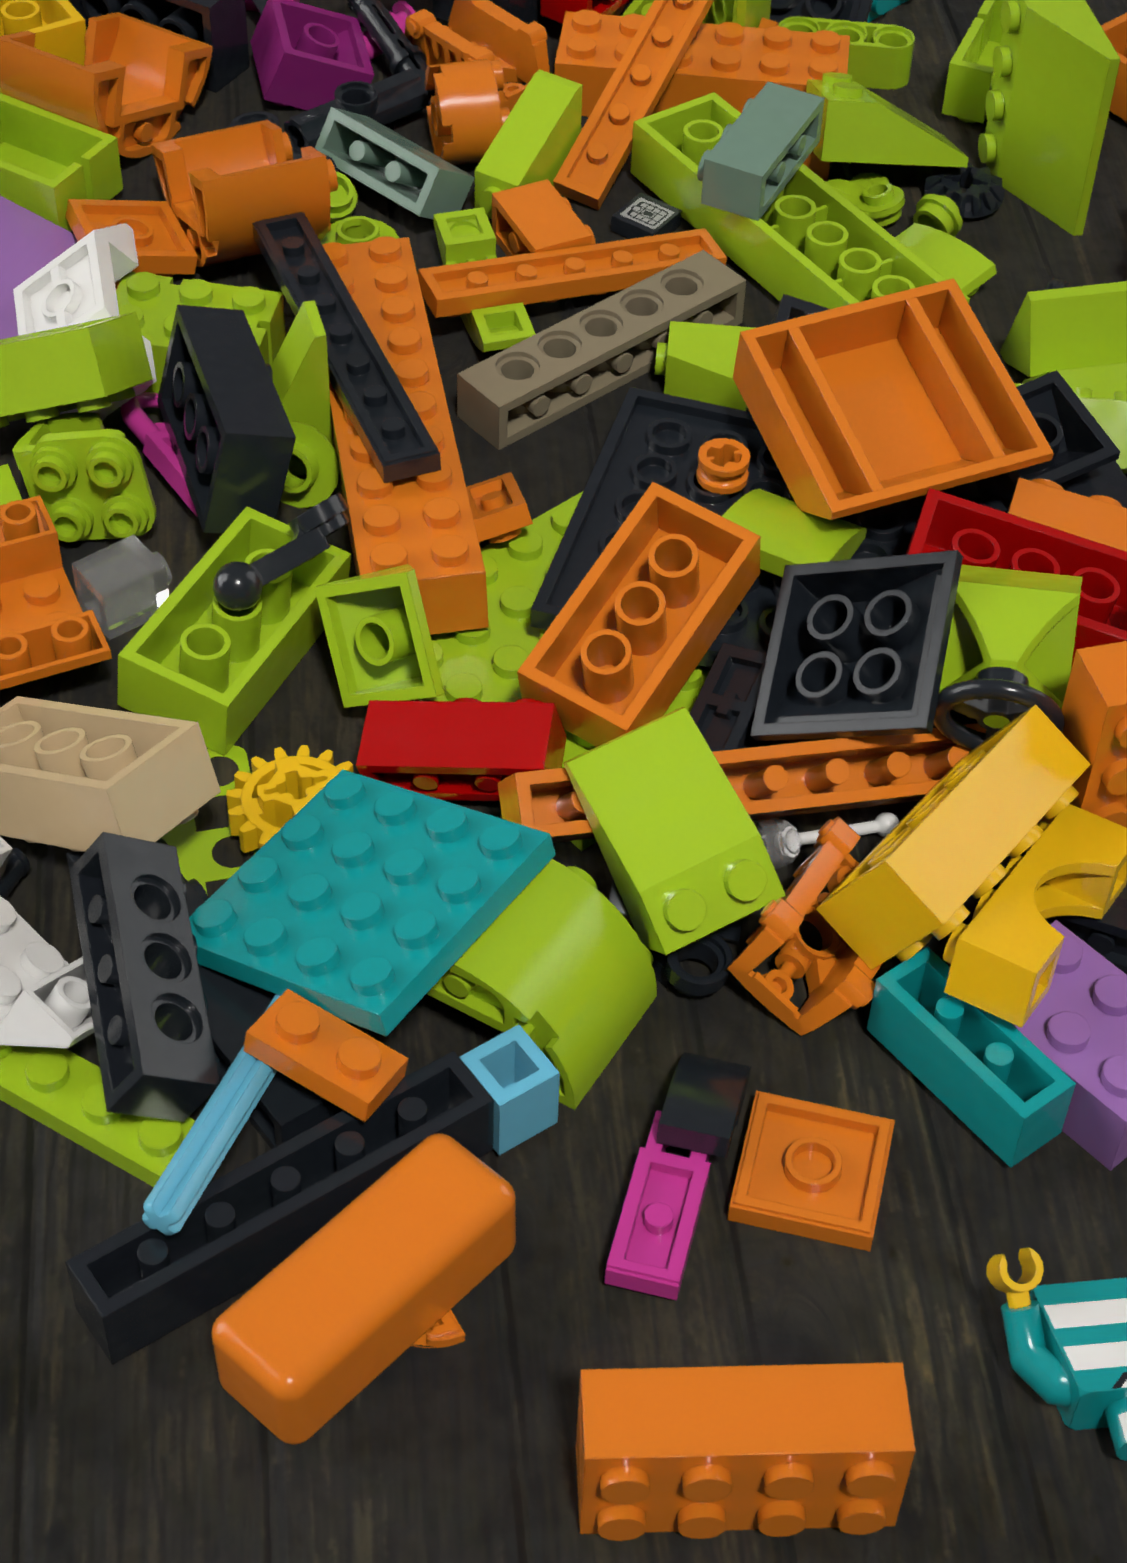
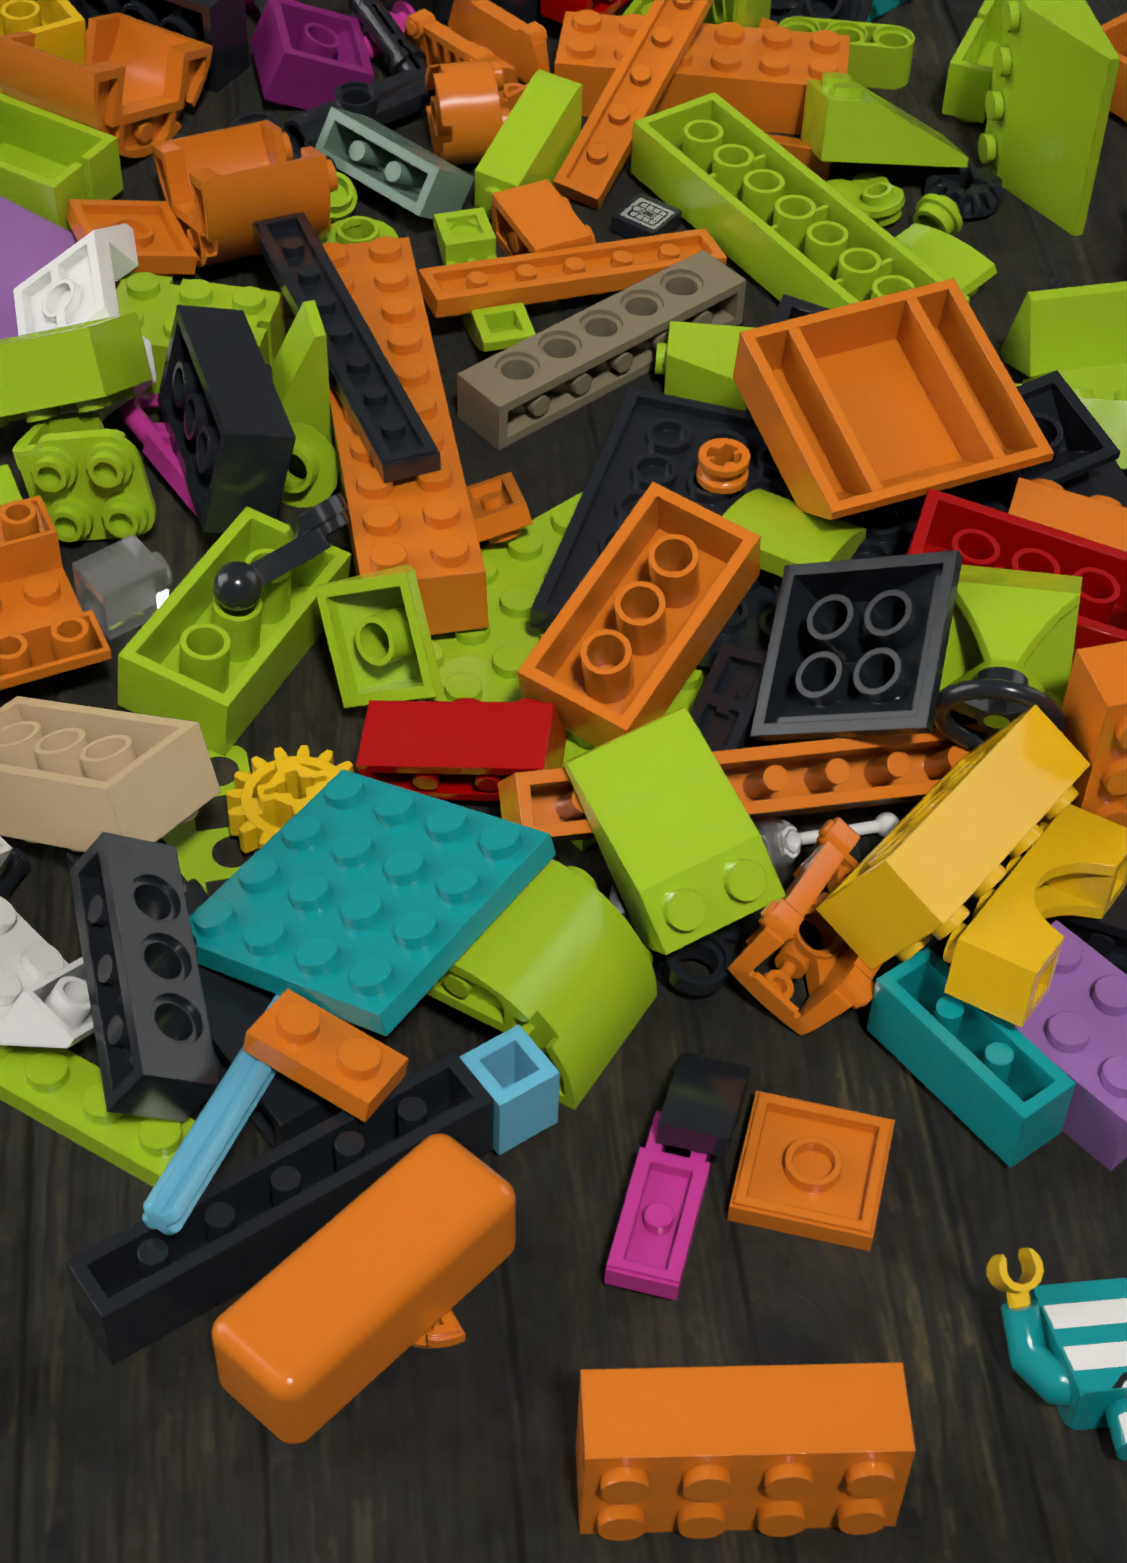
(761, 150): sand green brick -> none

